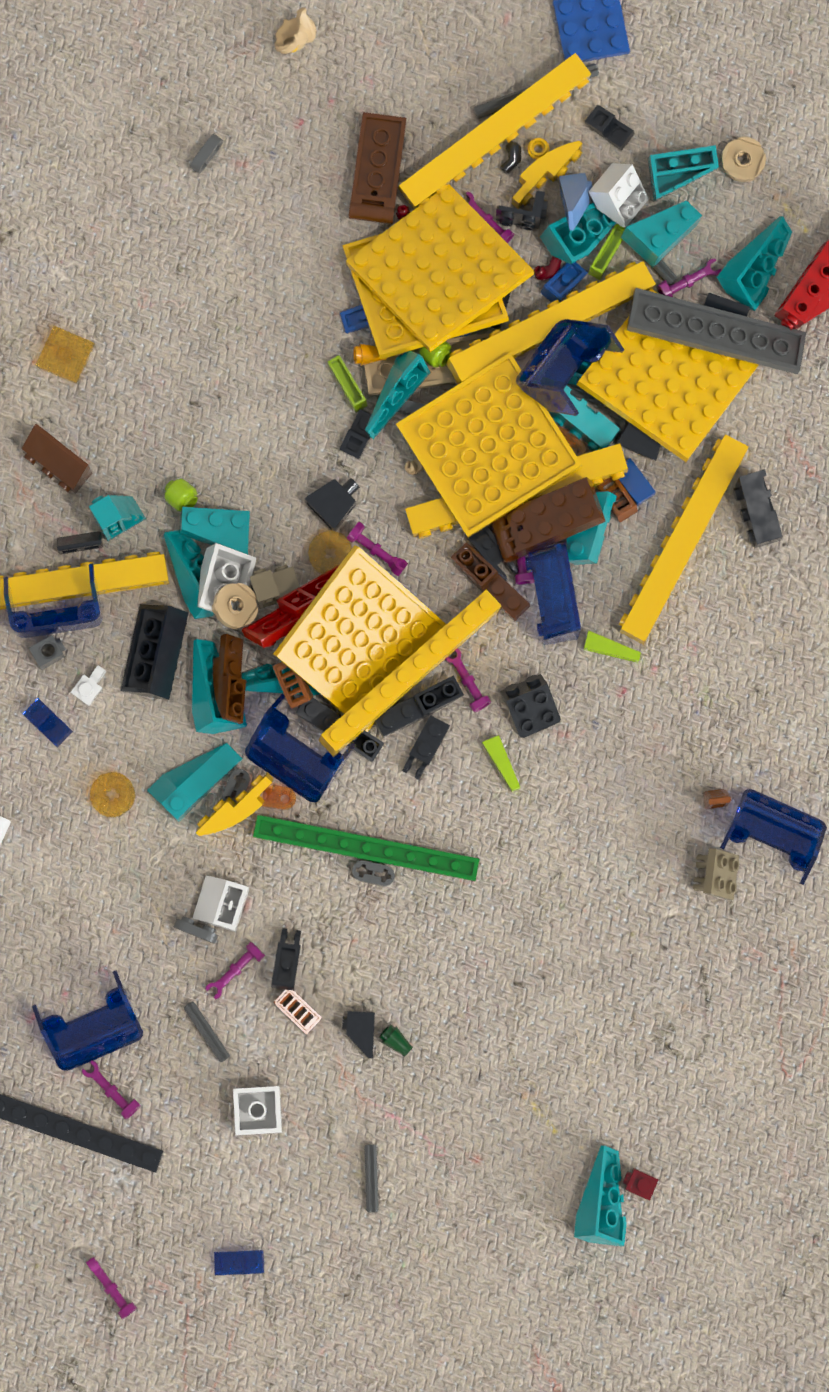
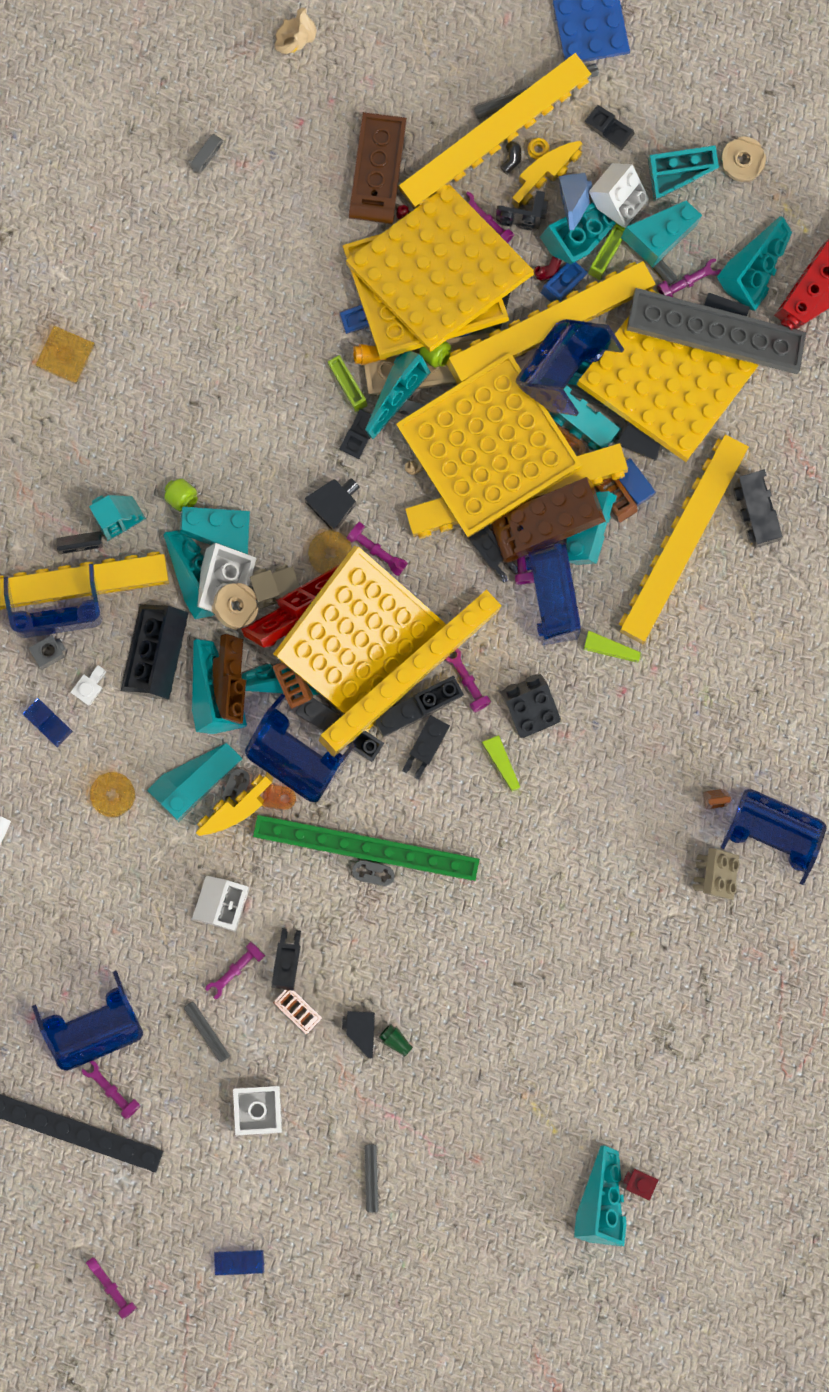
(55, 460): reddish brown slope -> none
(187, 925): dark grey plate -> none
(487, 577): reddish brown slope -> none

